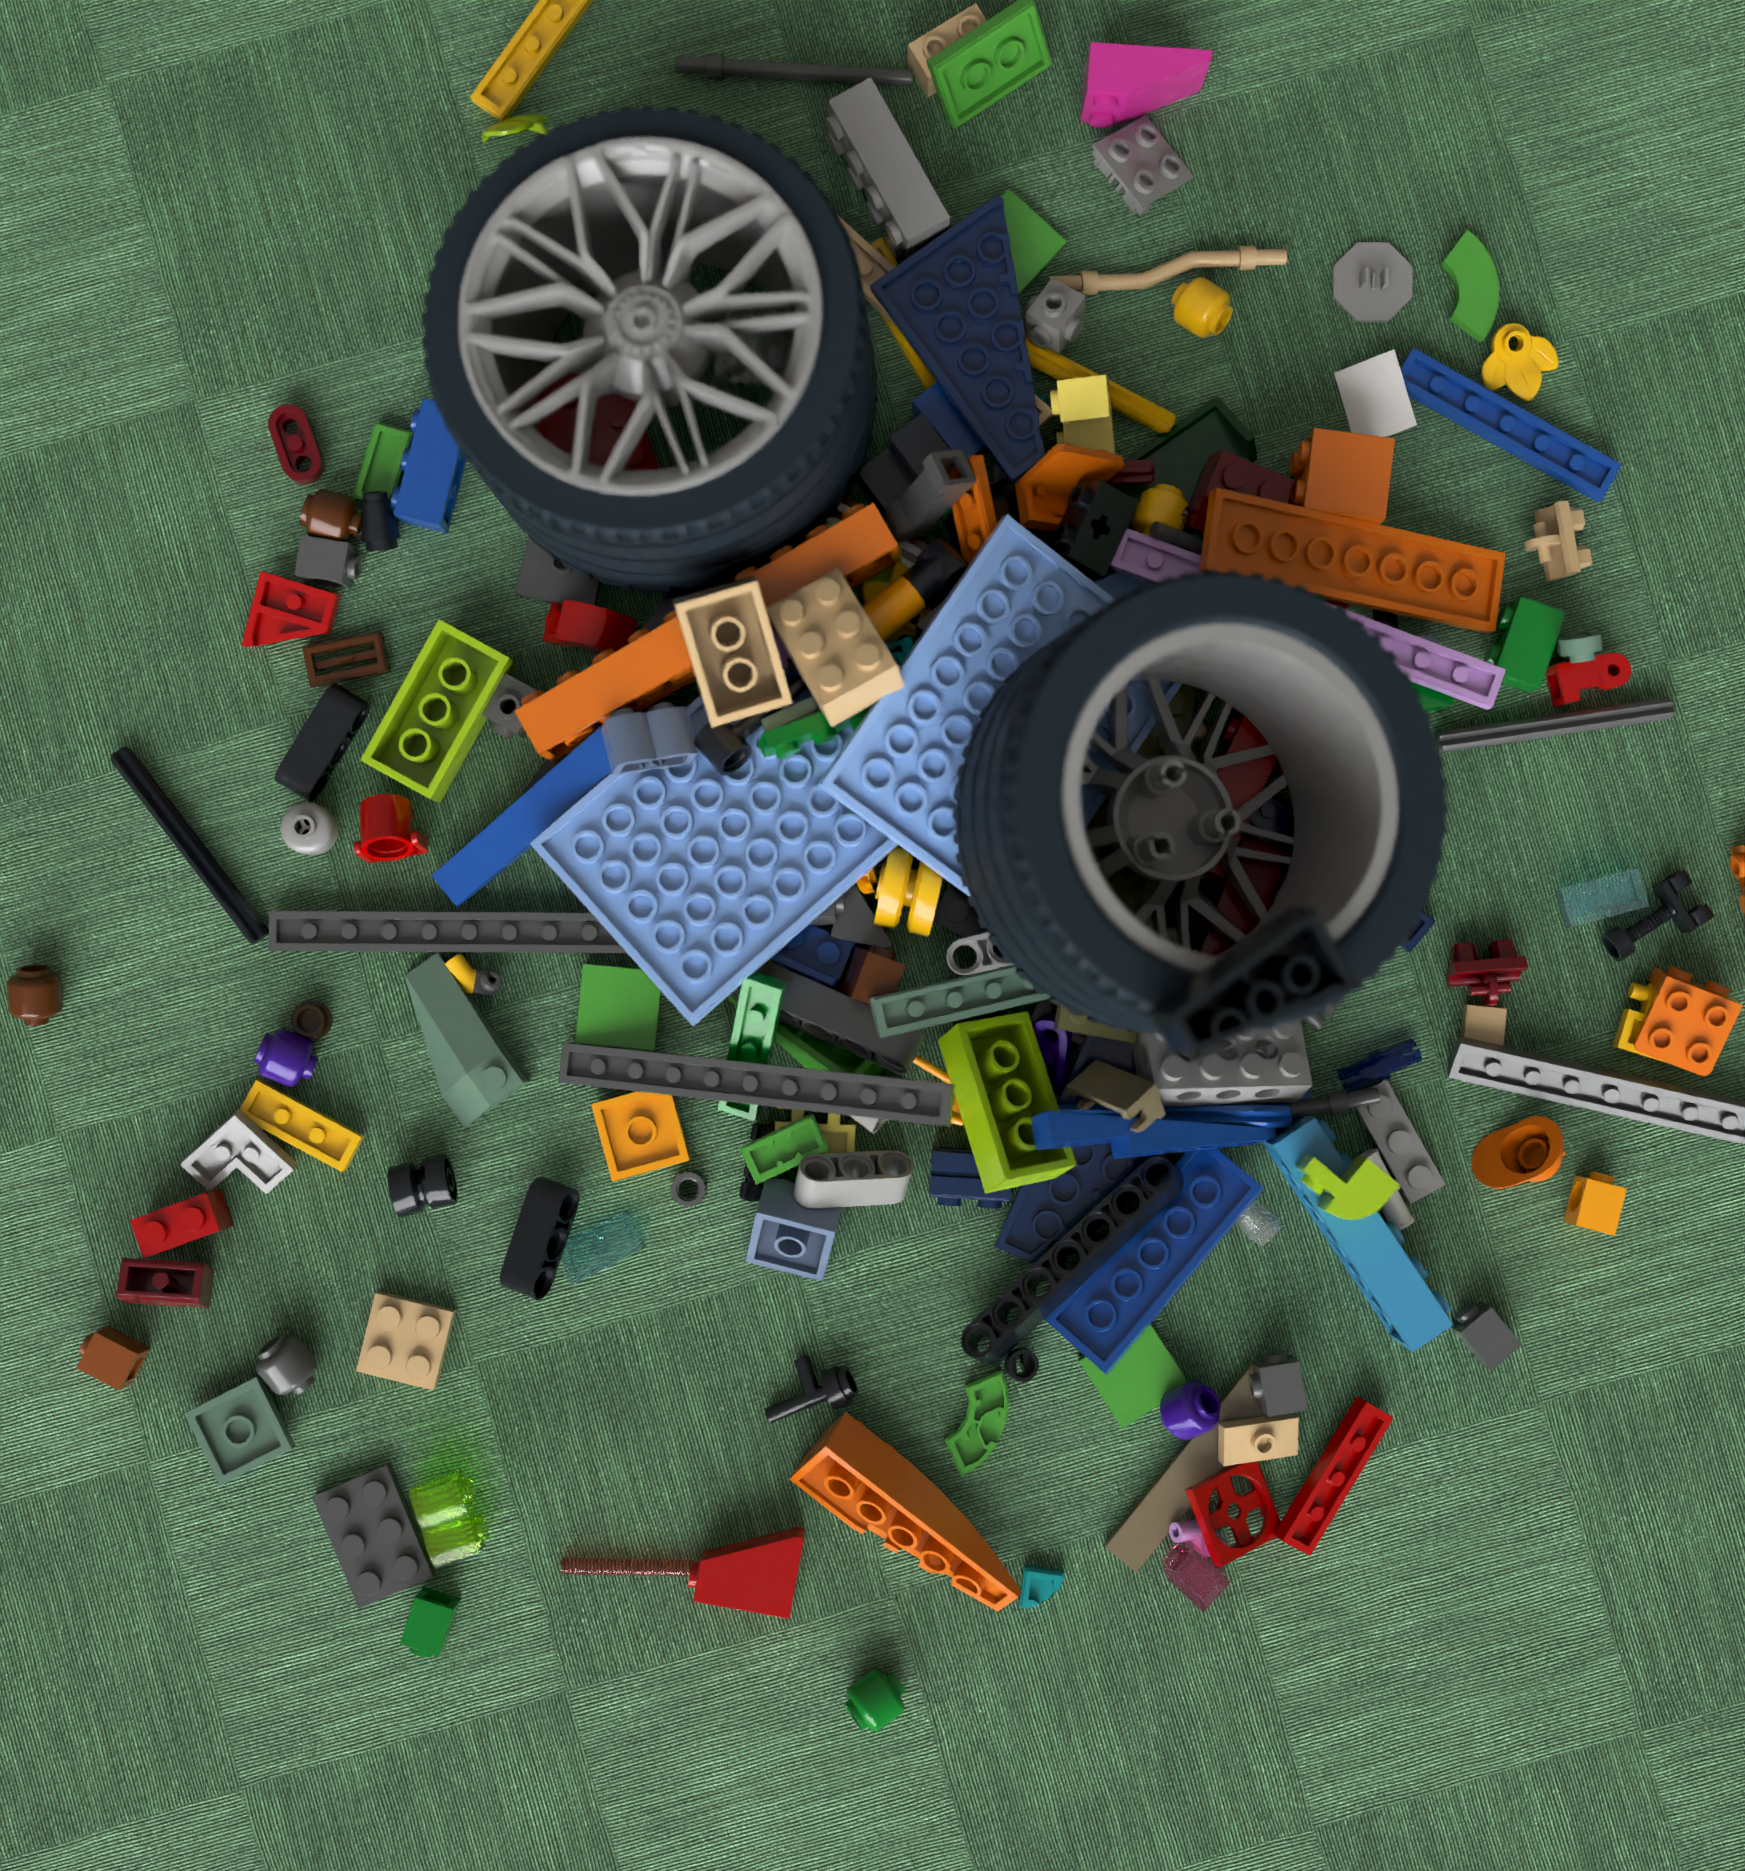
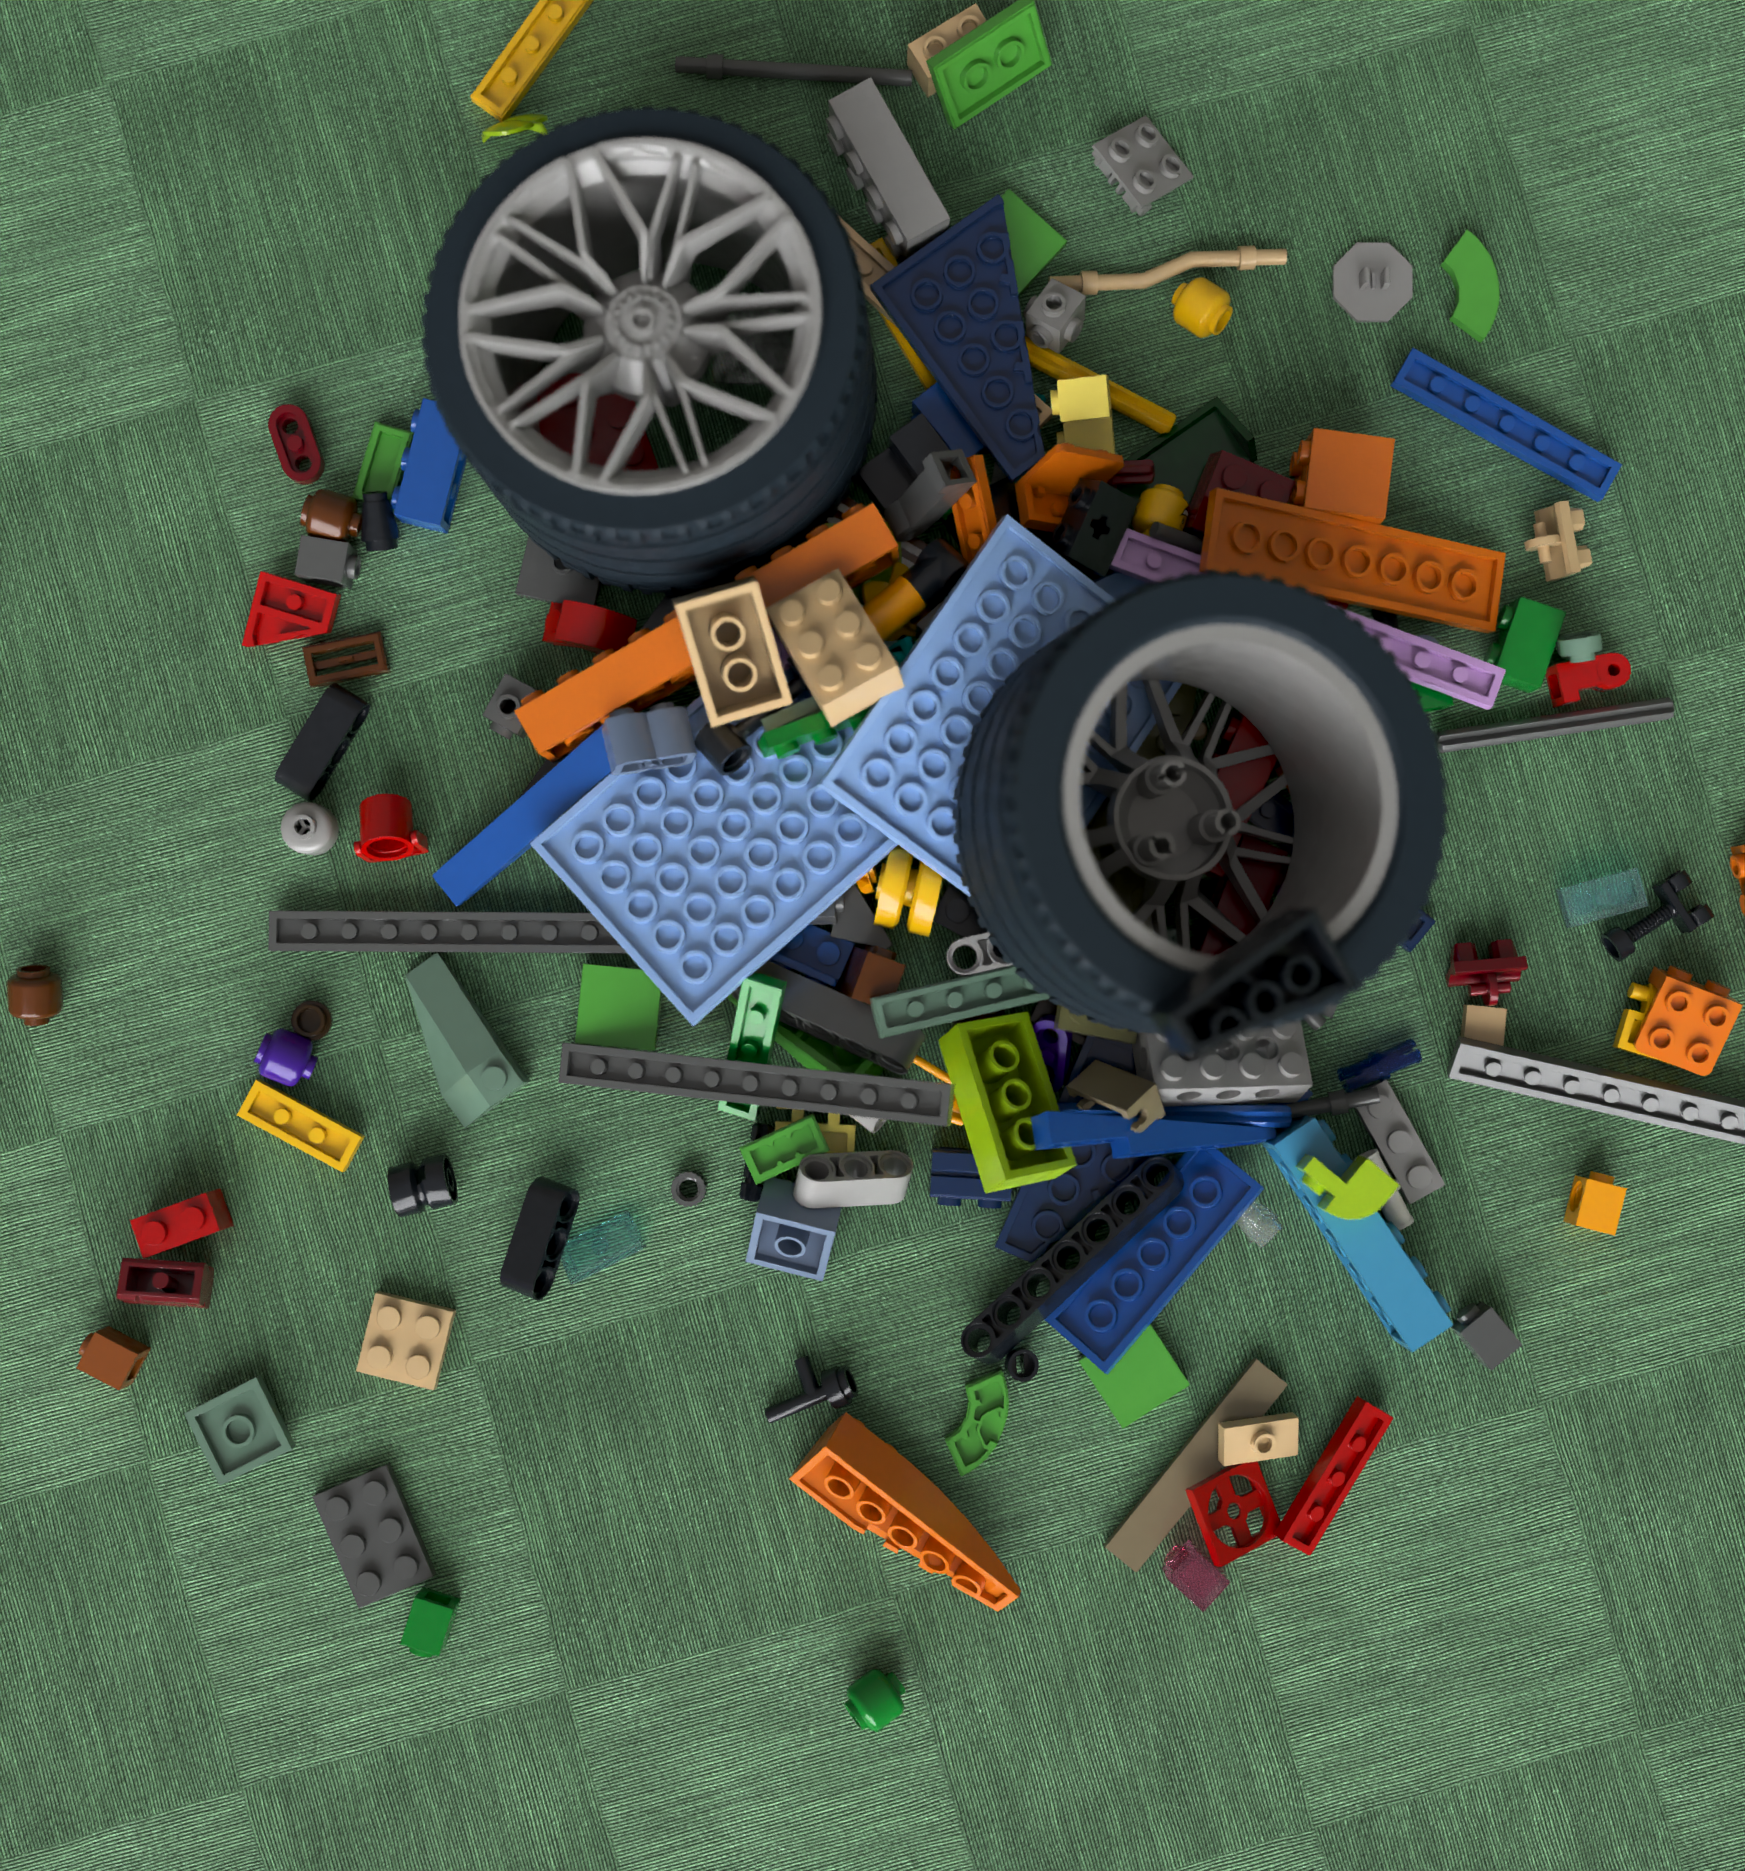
(189, 845): black axle -> none
(241, 1146): light grey plate -> none
(286, 1364): dark grey head -> none
(437, 711): lime brick -> none
(448, 1517): clear neon green brick -> none
(474, 980): arm -> none
(631, 1567): clear red bar -> none
(640, 1133): light orange plate -> none
(751, 1574): red slope -> none
(1038, 1585): teal tile -> none
(1137, 79): dark pink slope -> none
(1190, 1410): dark purple head -> none
(1190, 1531): lavender arm -> none
(1278, 1384): dark grey brick -> none
(1376, 396): white sticker -> none
(1519, 1153): orange piece -> none
(1520, 367): yellow plate -> none

